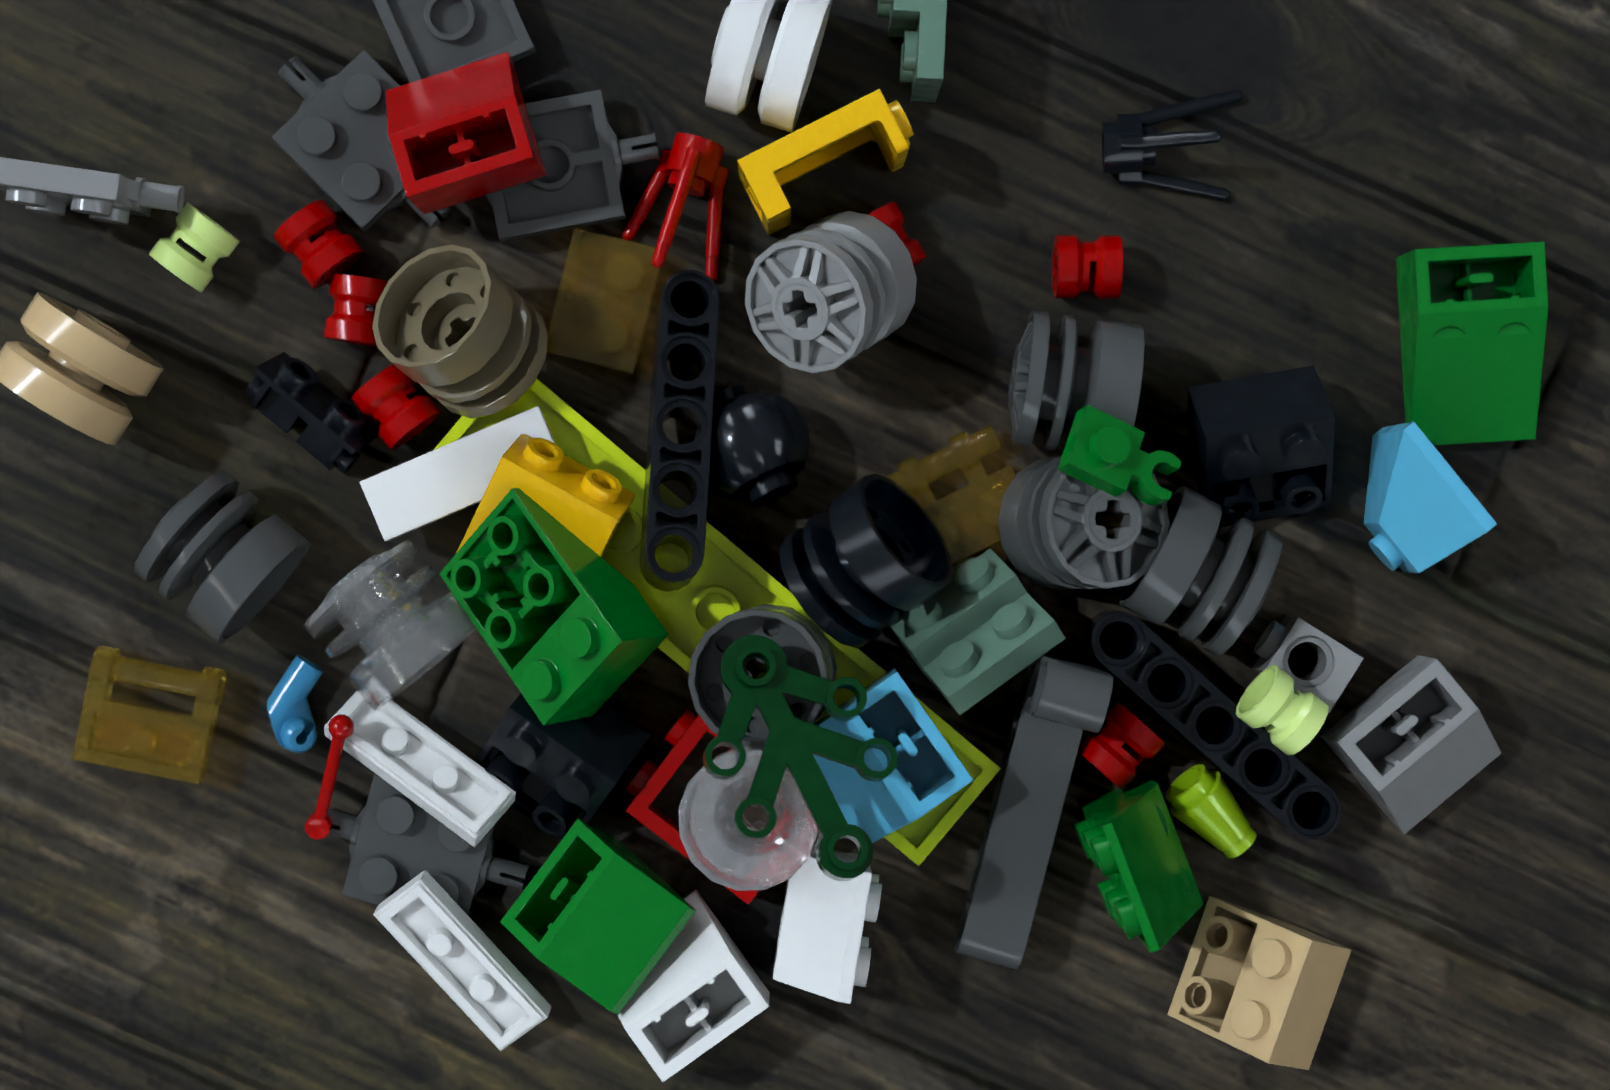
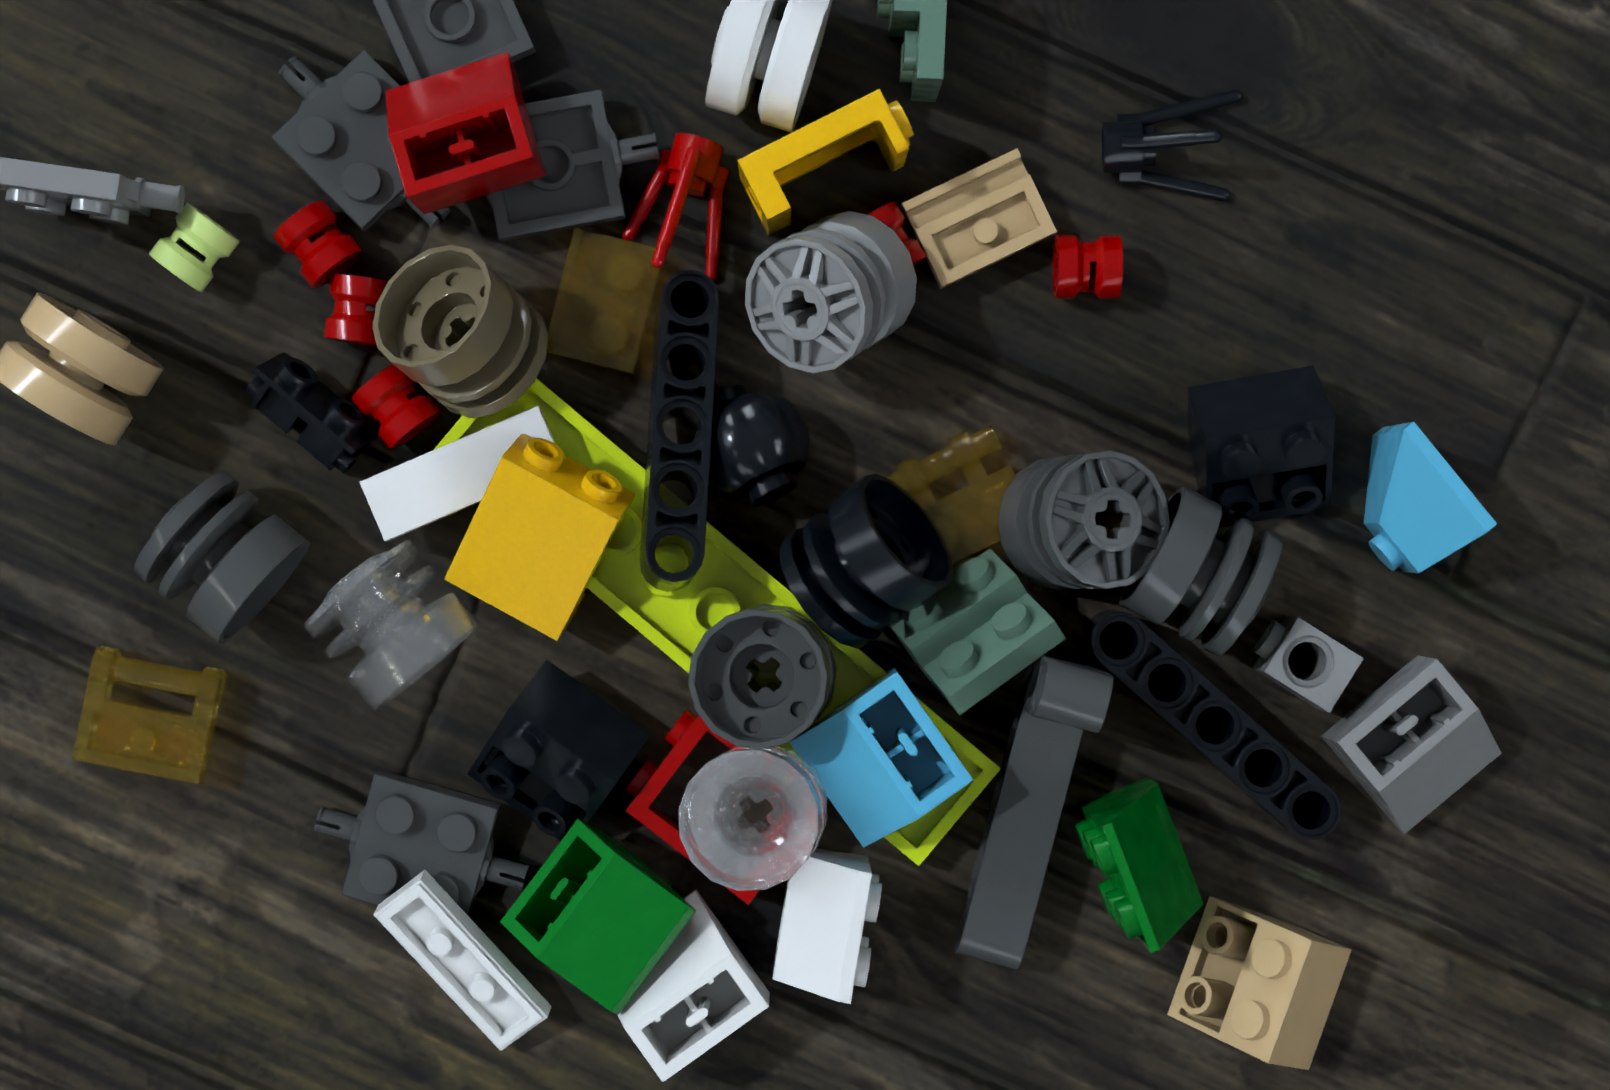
(289, 706): dark azure arm -> none
(320, 823): red hinge -> none
(425, 768): white tile -> none
(551, 610): green slope -> none
(793, 745): dark green plant -> none
(979, 218): none -> tan plate
(1061, 377): dark grey wheel -> none
(1109, 457): green plate -> none
(1120, 746): red wheel -> none
(1209, 809): lime cone -> none
(1285, 713): yellowish green wheel -> none
(1473, 340): green slope -> none

